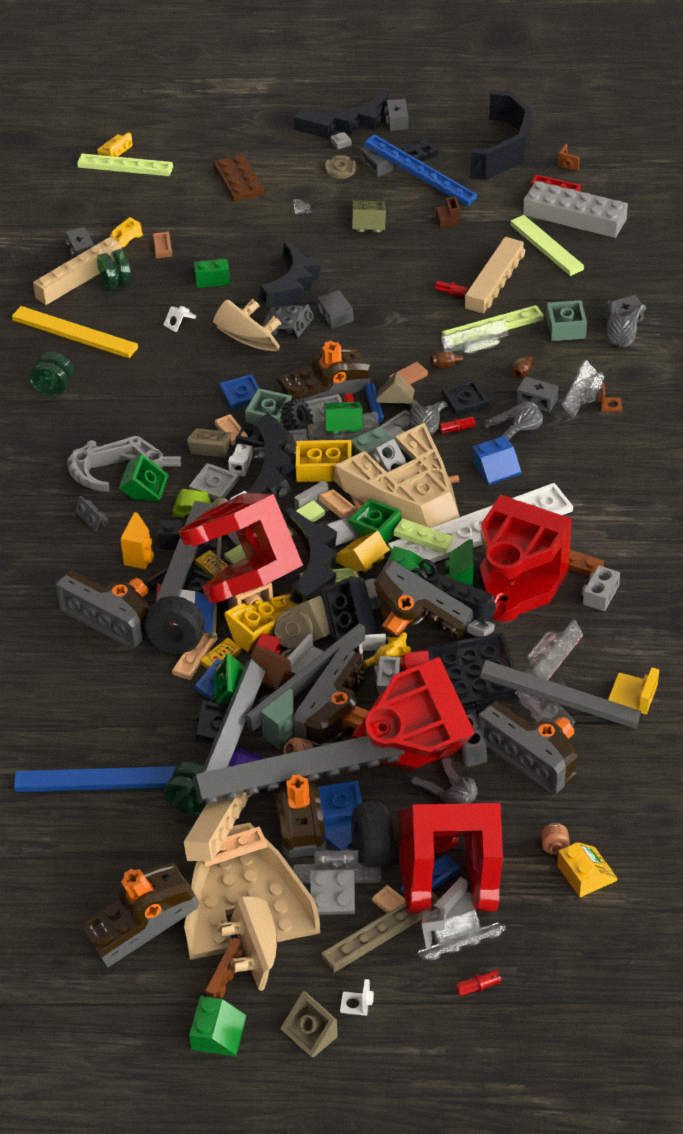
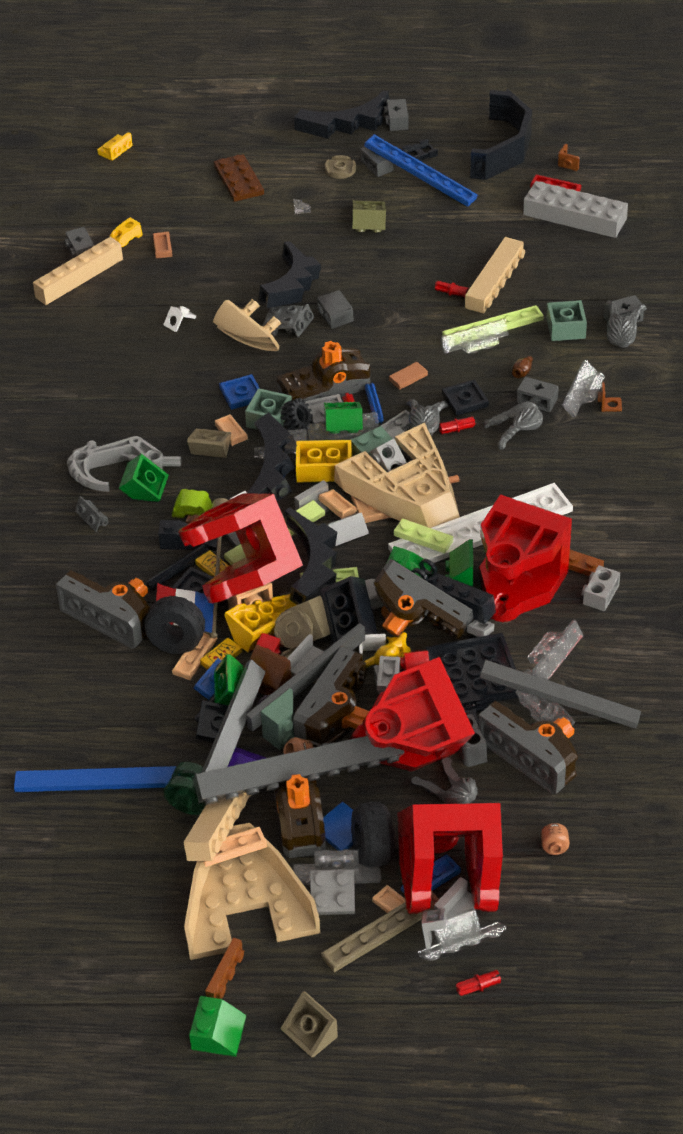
(51, 374): clear green wheel -> none
(75, 332): yellow tile -> none
(114, 269): clear green wheel -> none
(125, 164): yellowish green tile -> none
(136, 544): light orange slope -> none
(145, 909): dark brown piece -> none
(182, 558): dark grey tile -> none
(212, 273): green slope -> none
(214, 481): light grey plate -> none
(241, 456): white leg -> none
(253, 440): black piece -> none
(256, 930): tan piece -> none
(339, 801): blue tile -> none
(340, 140): light grey plate -> none
(363, 552): yellow slope -> none
(364, 1000): white bracket -> none
(376, 517): green slope -> none
(396, 391): dark tan slope -> none
(445, 359): reddish brown plant -> none
(449, 214): copper piece -> none
(495, 460): slope -> none
(547, 245): yellowish green tile -> none
(584, 868): yellow slope -> none
(635, 691): yellow bracket -> none

